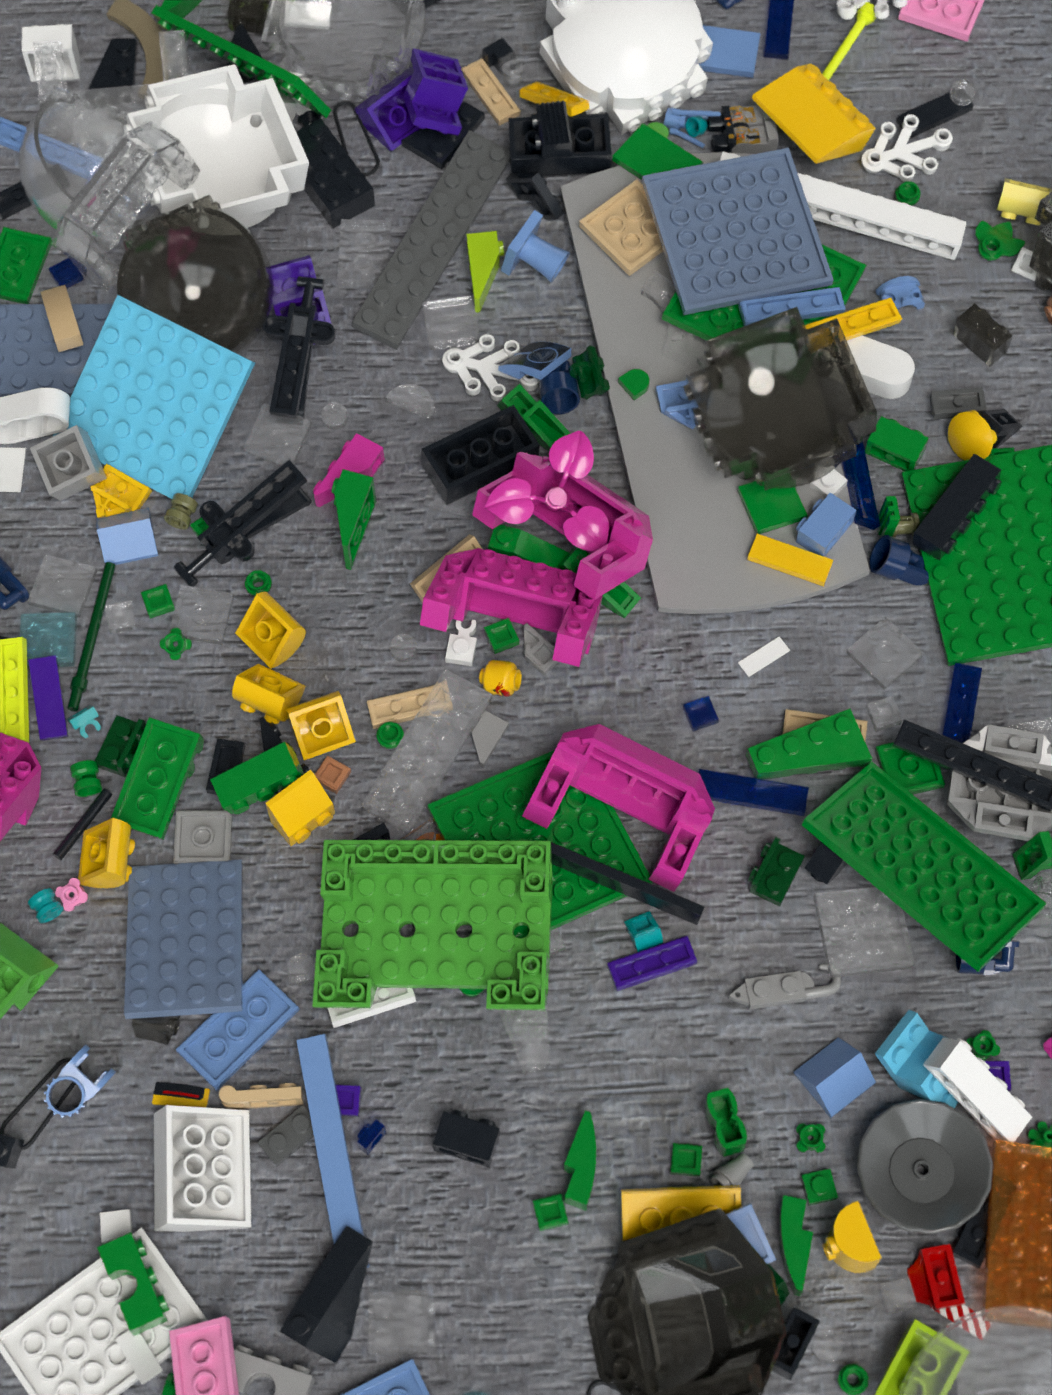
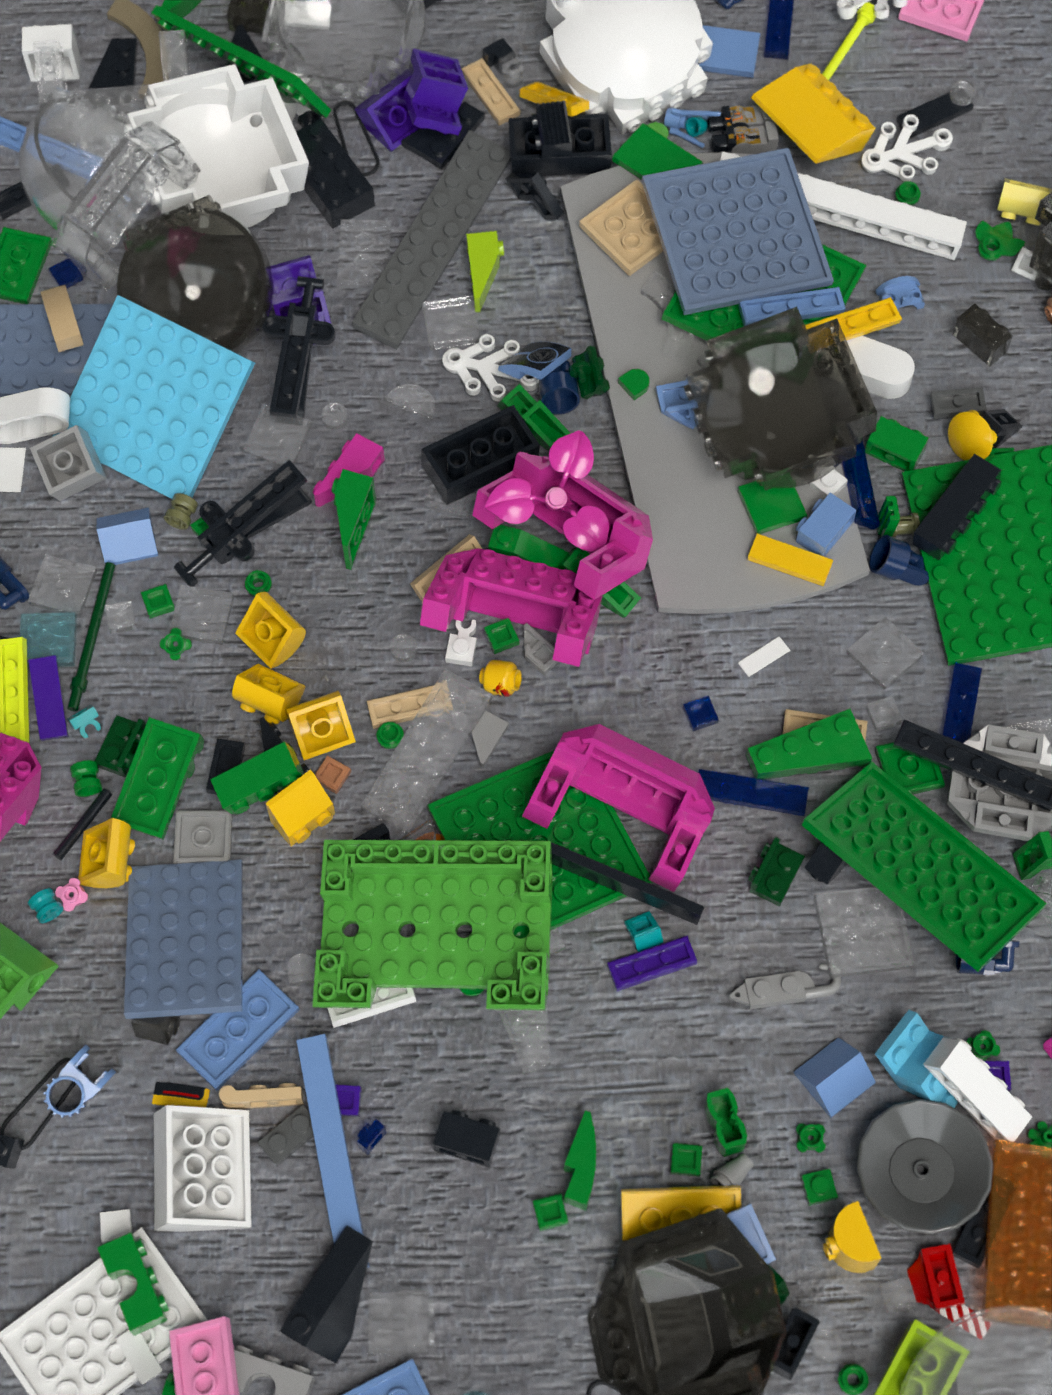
(118, 493): yellow slope -> none
(534, 251): medium blue plant -> none
(794, 1241): green slope -> none

